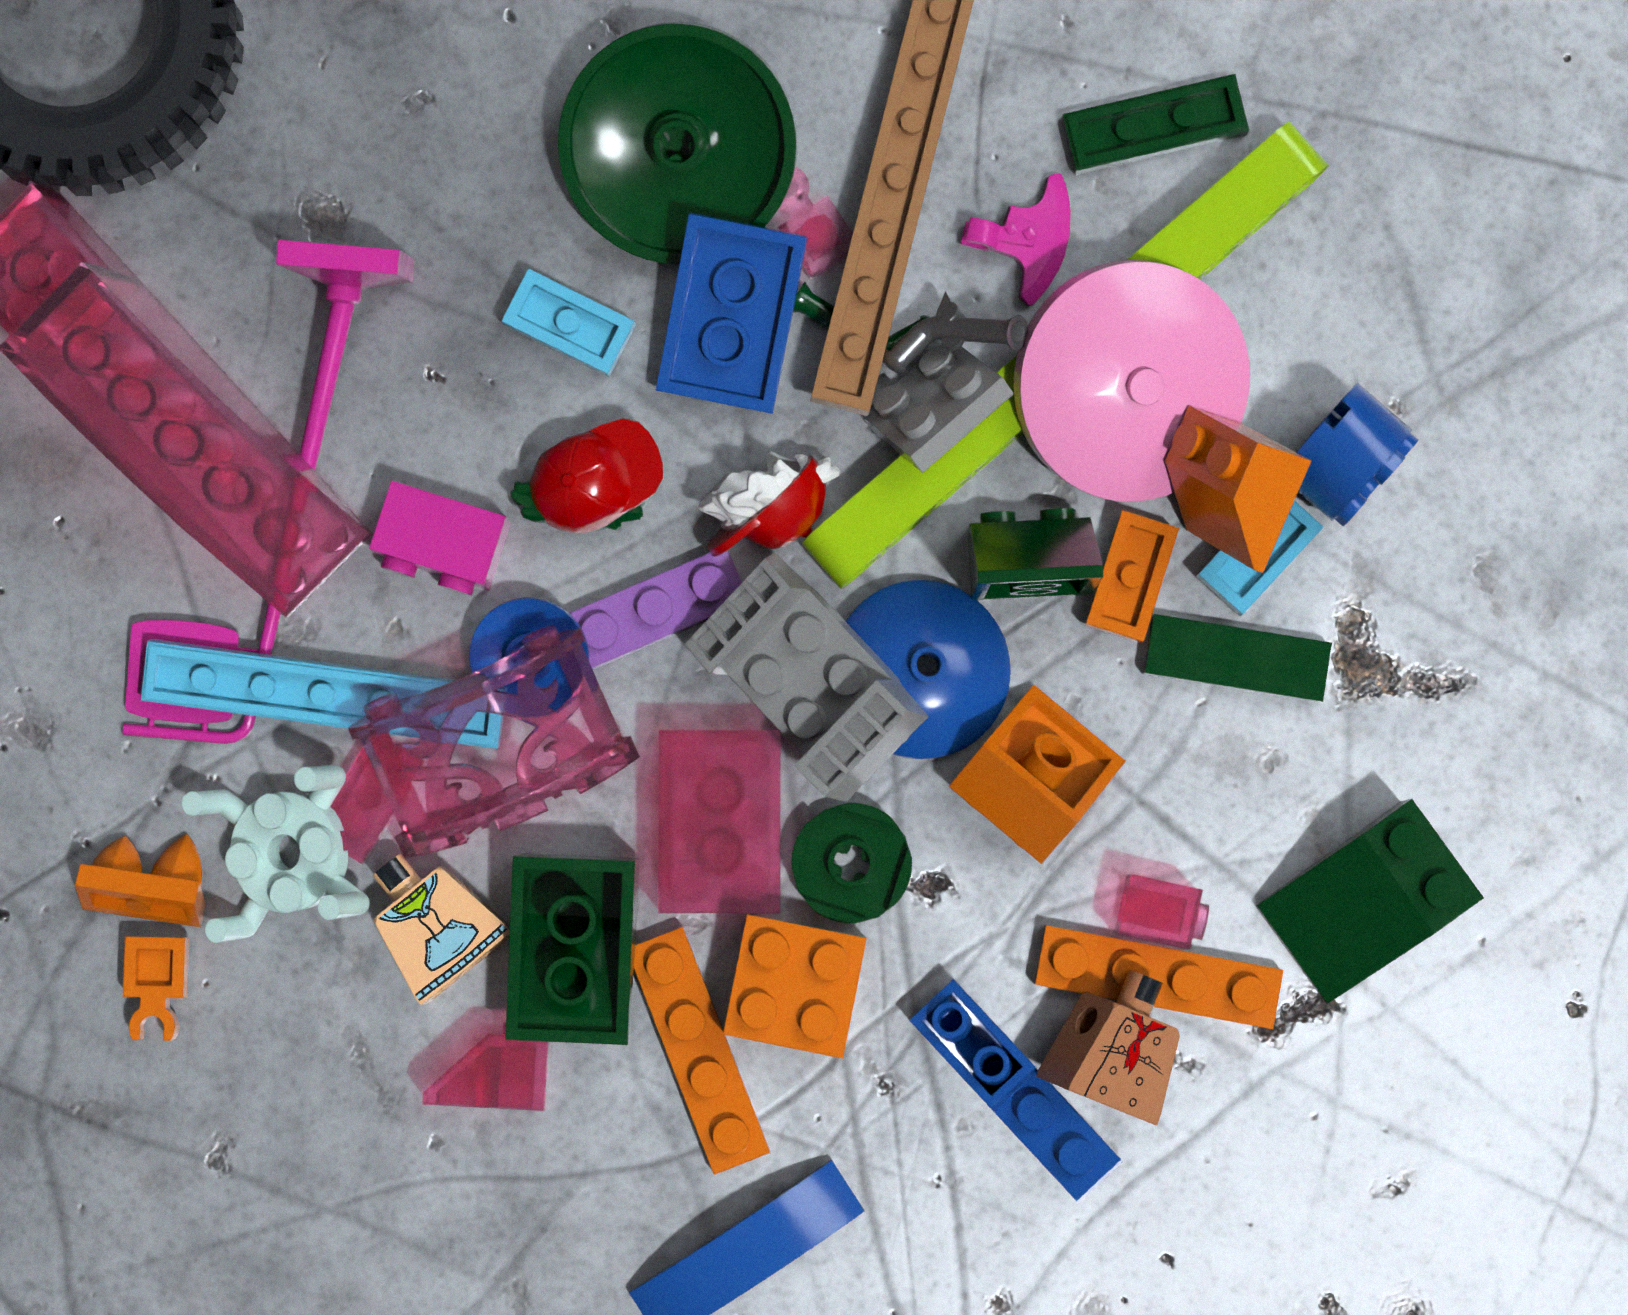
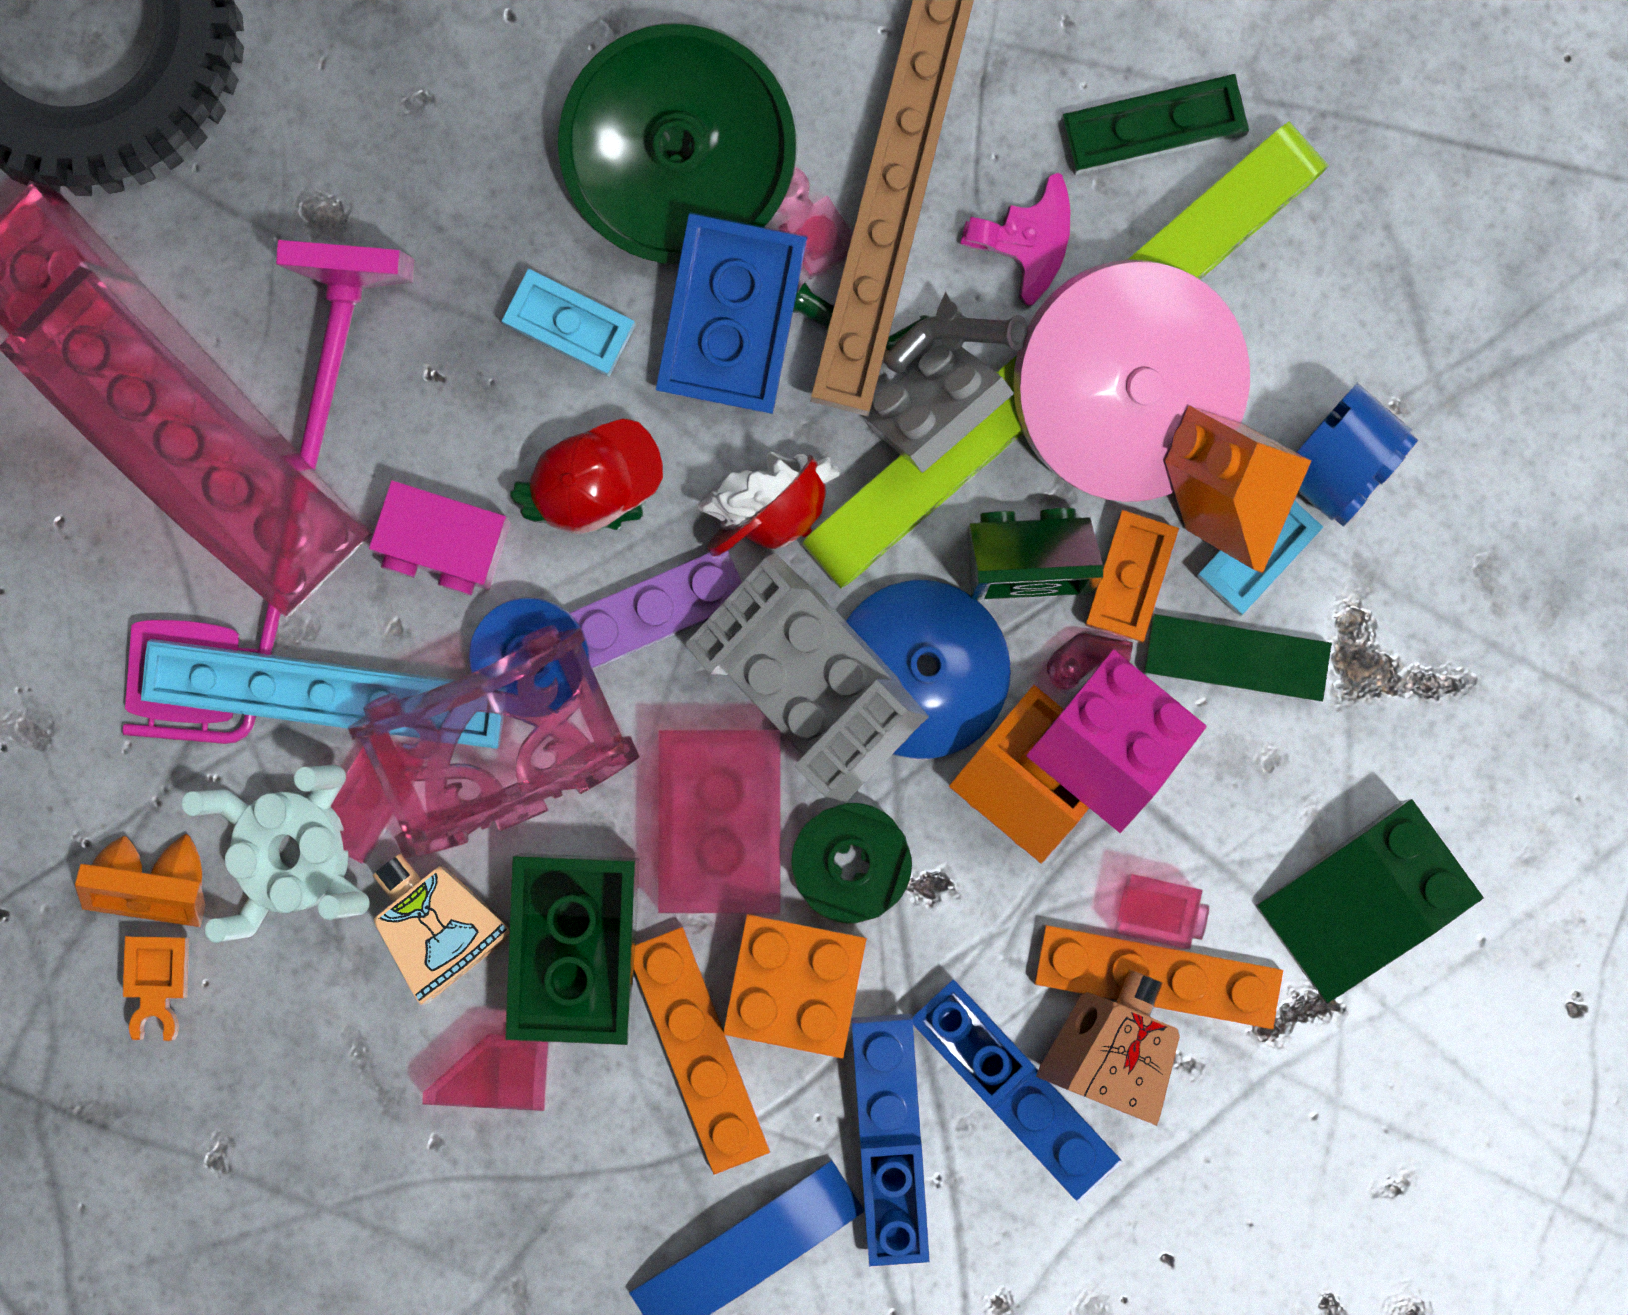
(890, 1140): none -> blue slope
(1081, 656): none -> clear pink arm
(1117, 741): none -> dark pink brick

